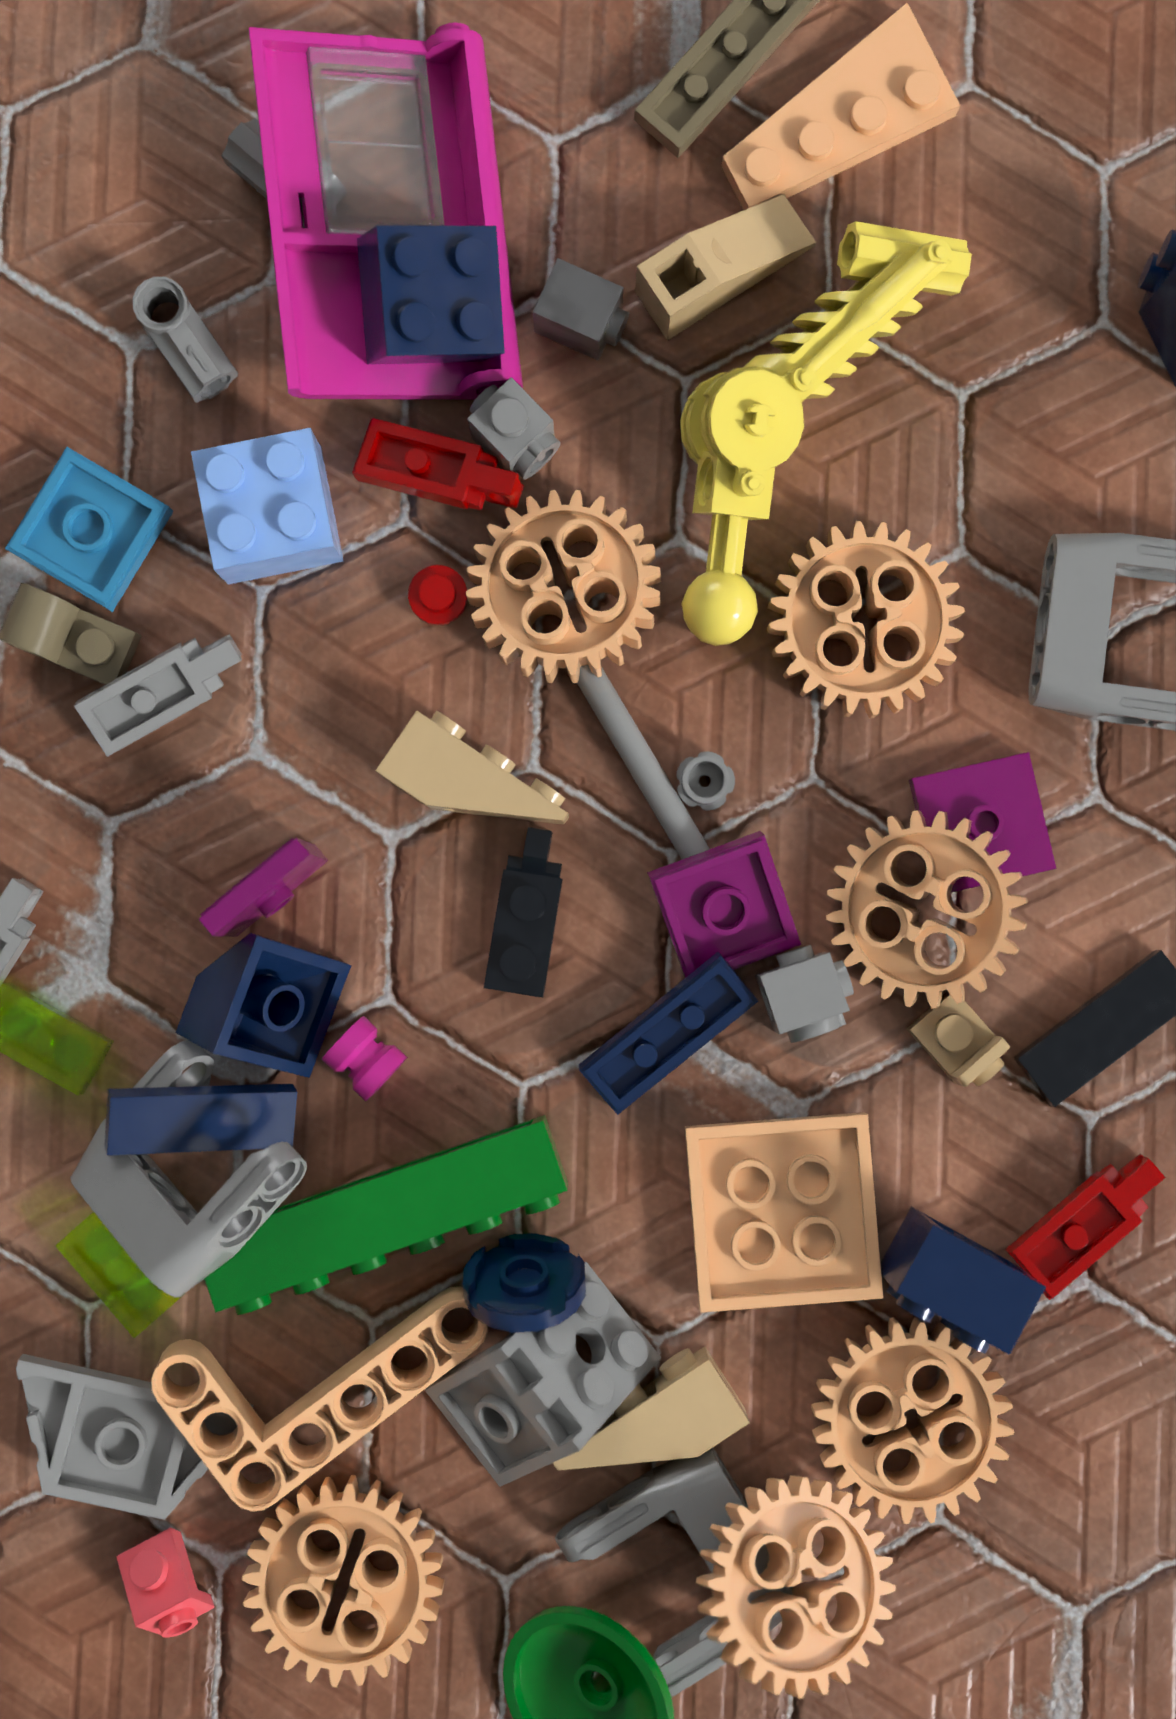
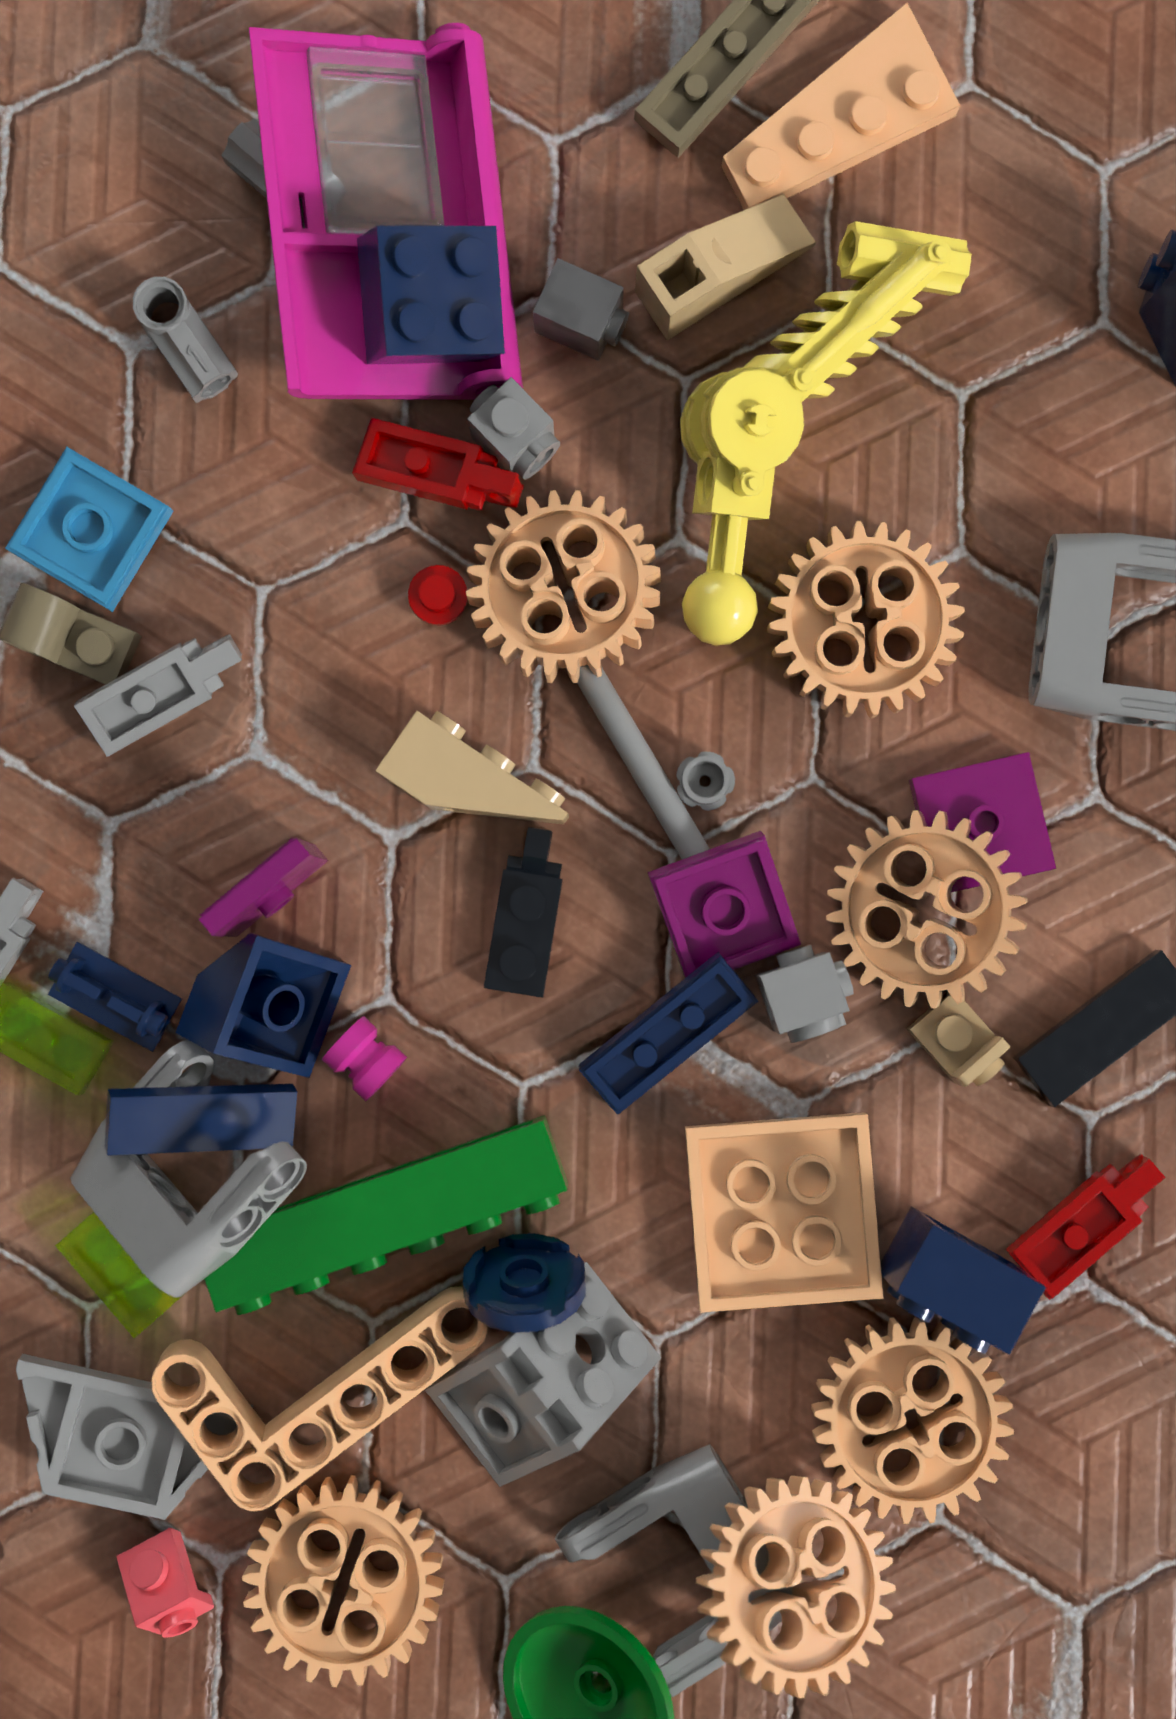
(113, 995): none -> dark blue hinge
(267, 506): light blue brick -> none
(668, 1418): tan slope -> none

